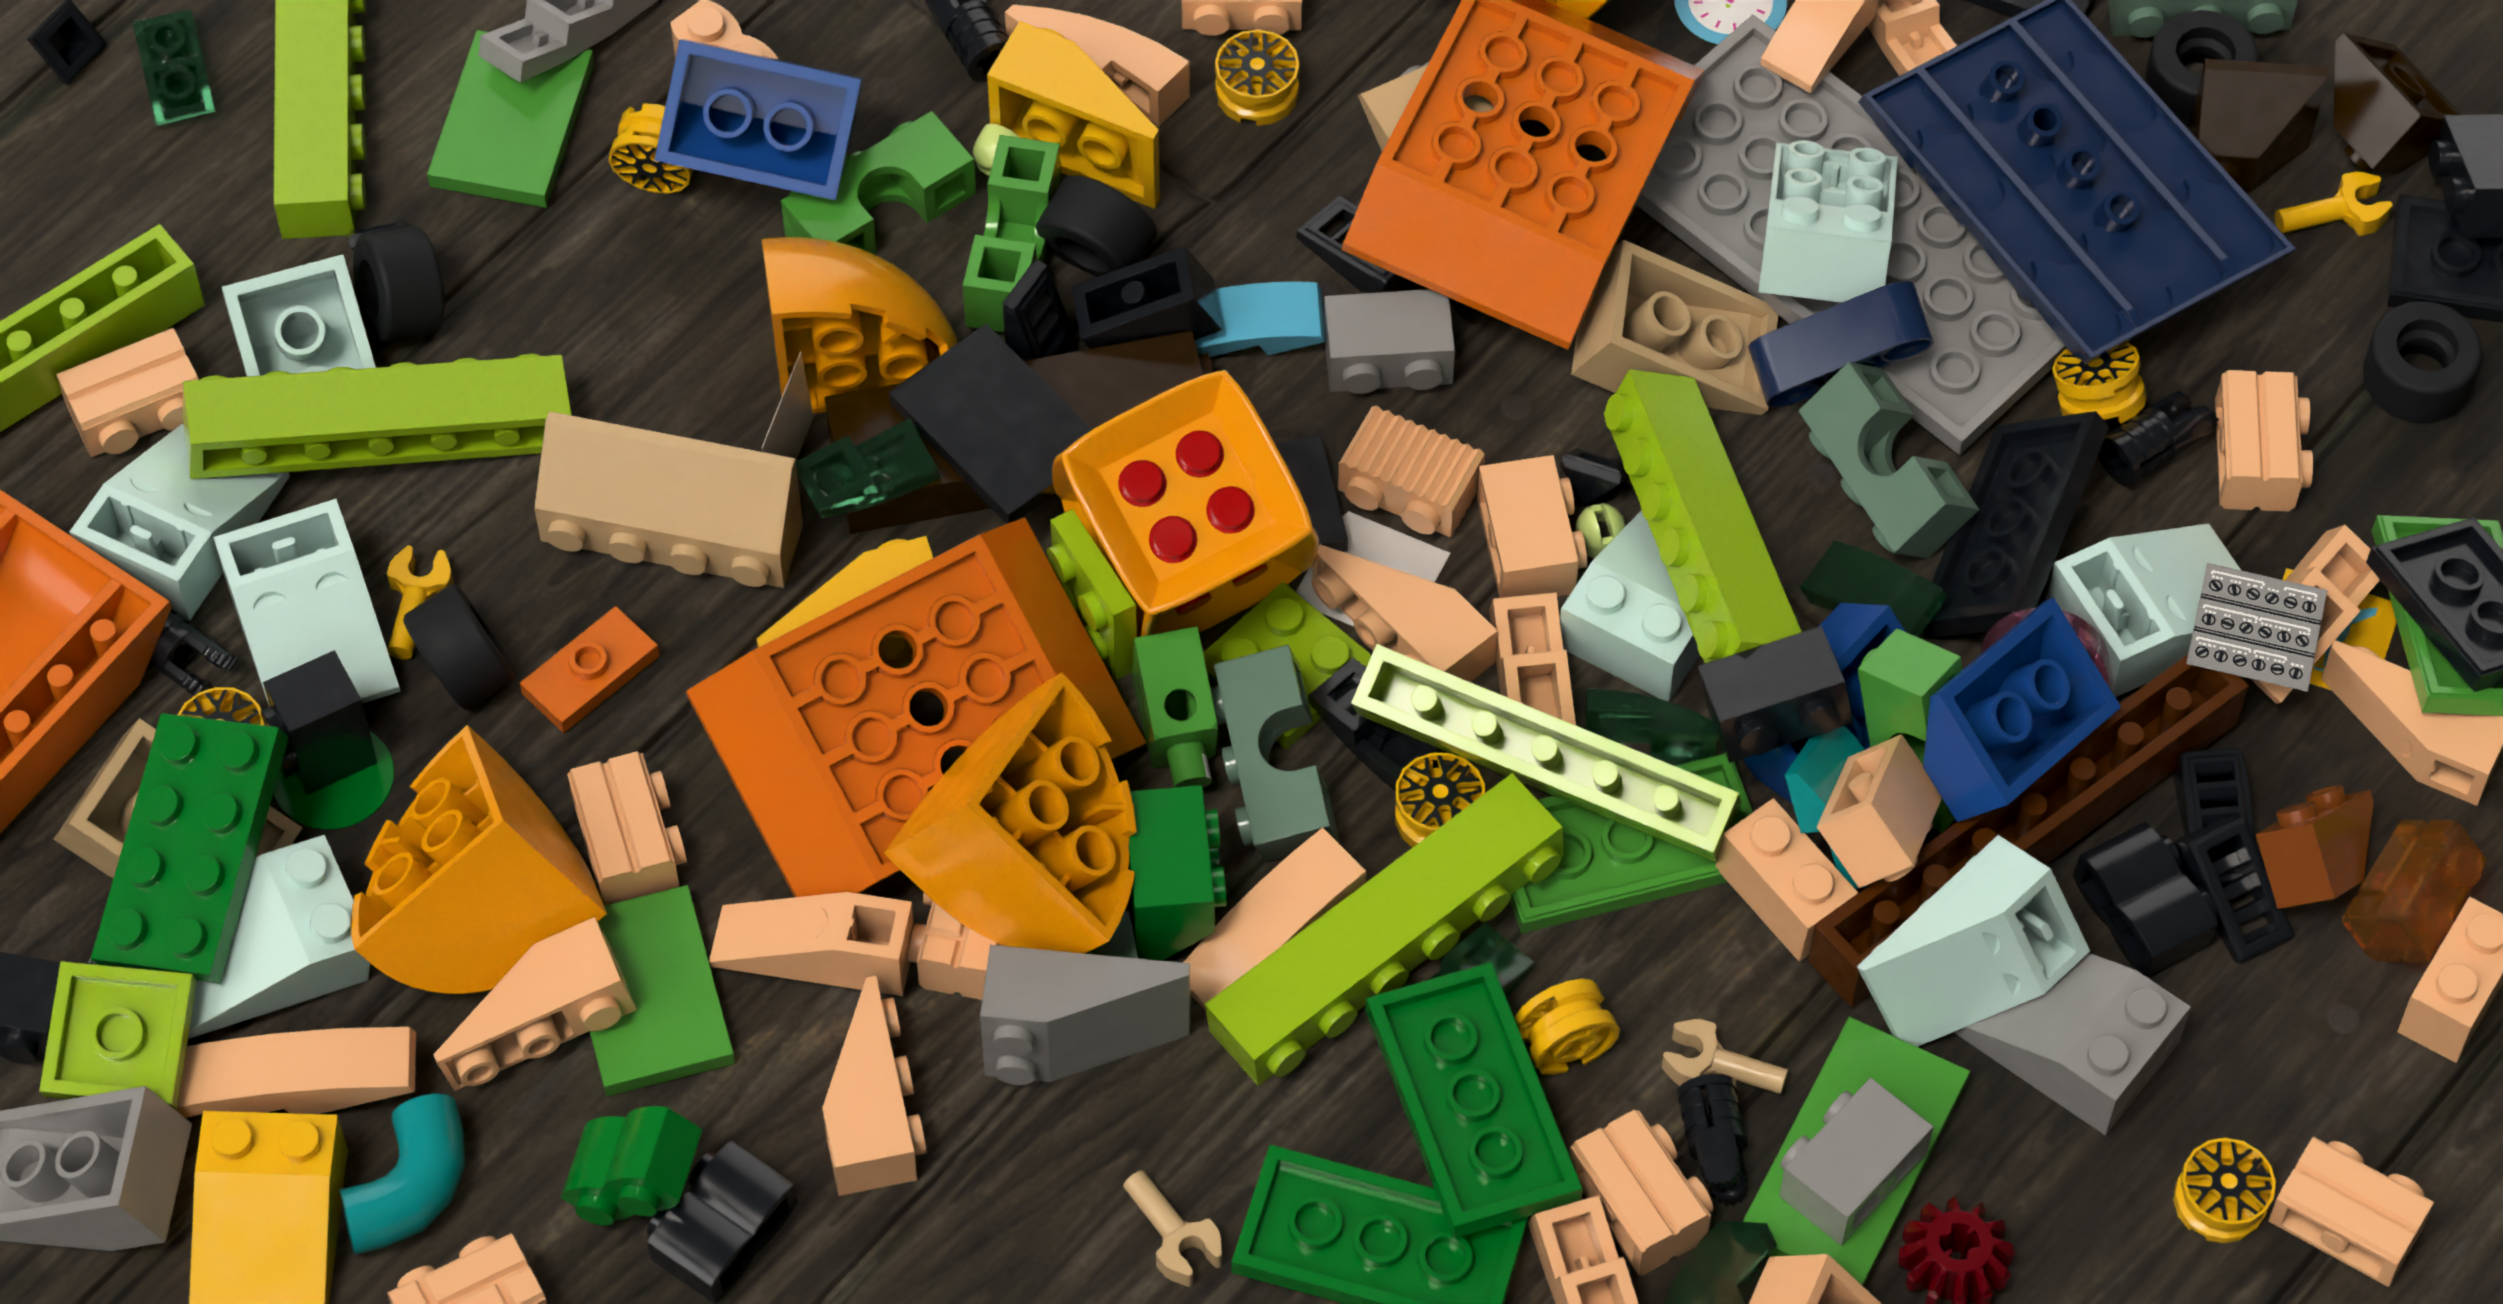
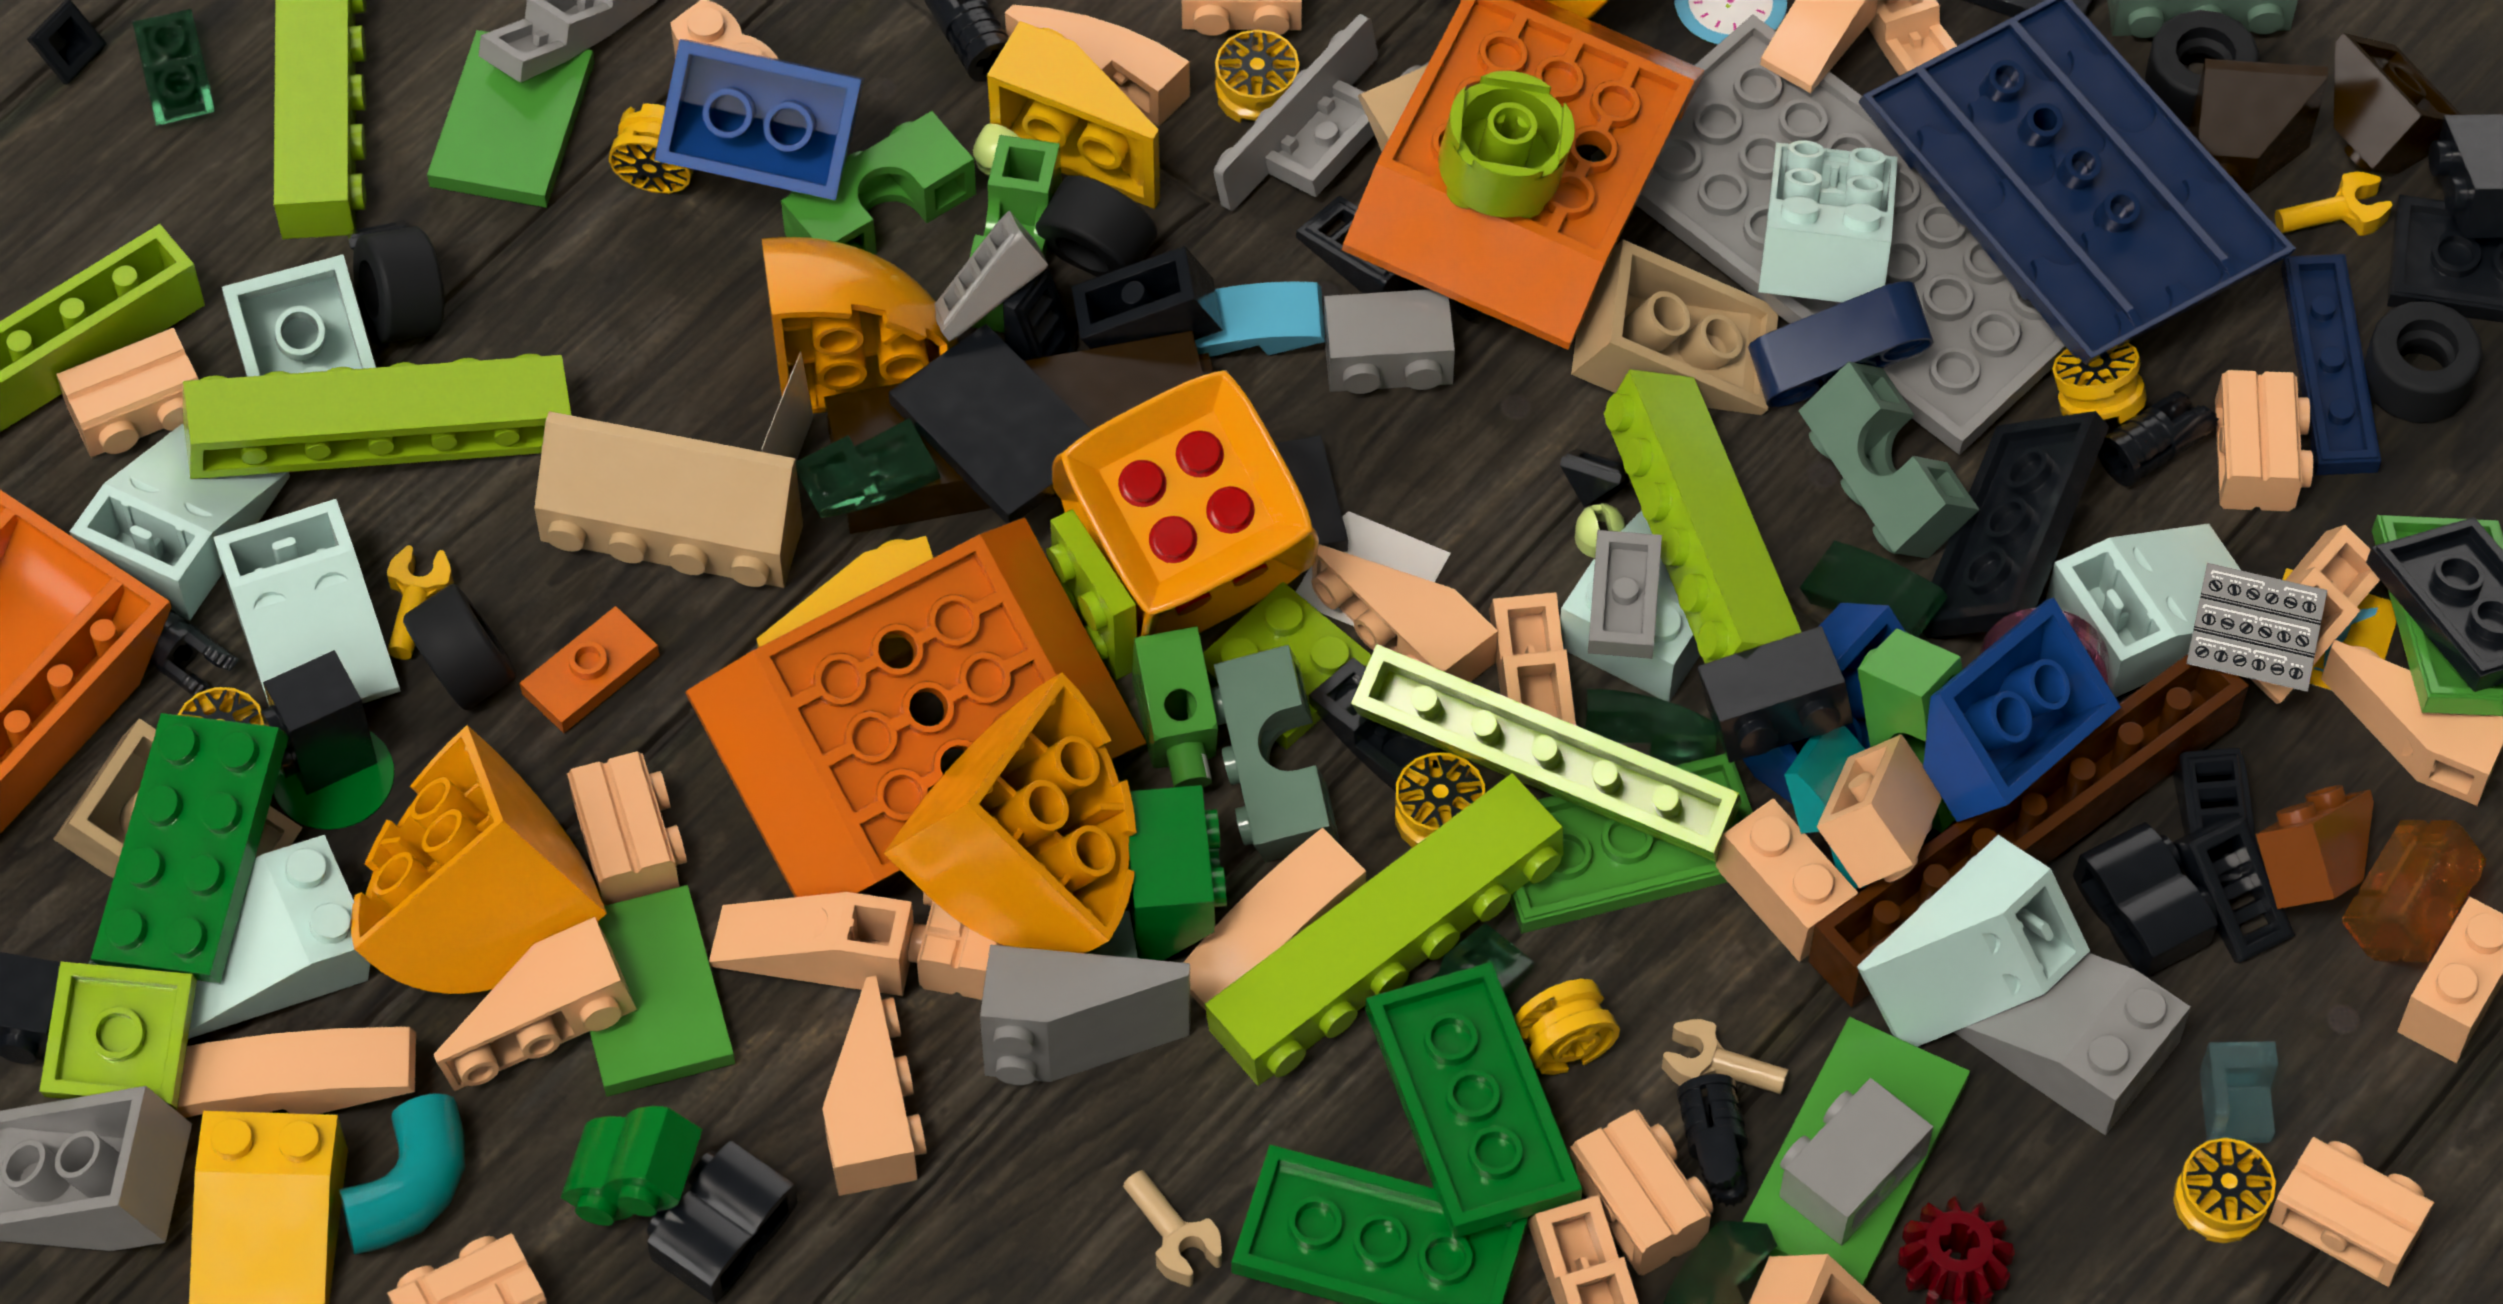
(992, 274): none -> light grey slope
(1310, 127): none -> light grey bracket
(1410, 472): light nougat brick -> none
(1505, 145): none -> lime brick
(1529, 527): light nougat brick -> none
(1624, 594): none -> light grey plate
(2237, 1090): none -> clear light blue panel
(2331, 364): none -> dark blue tile

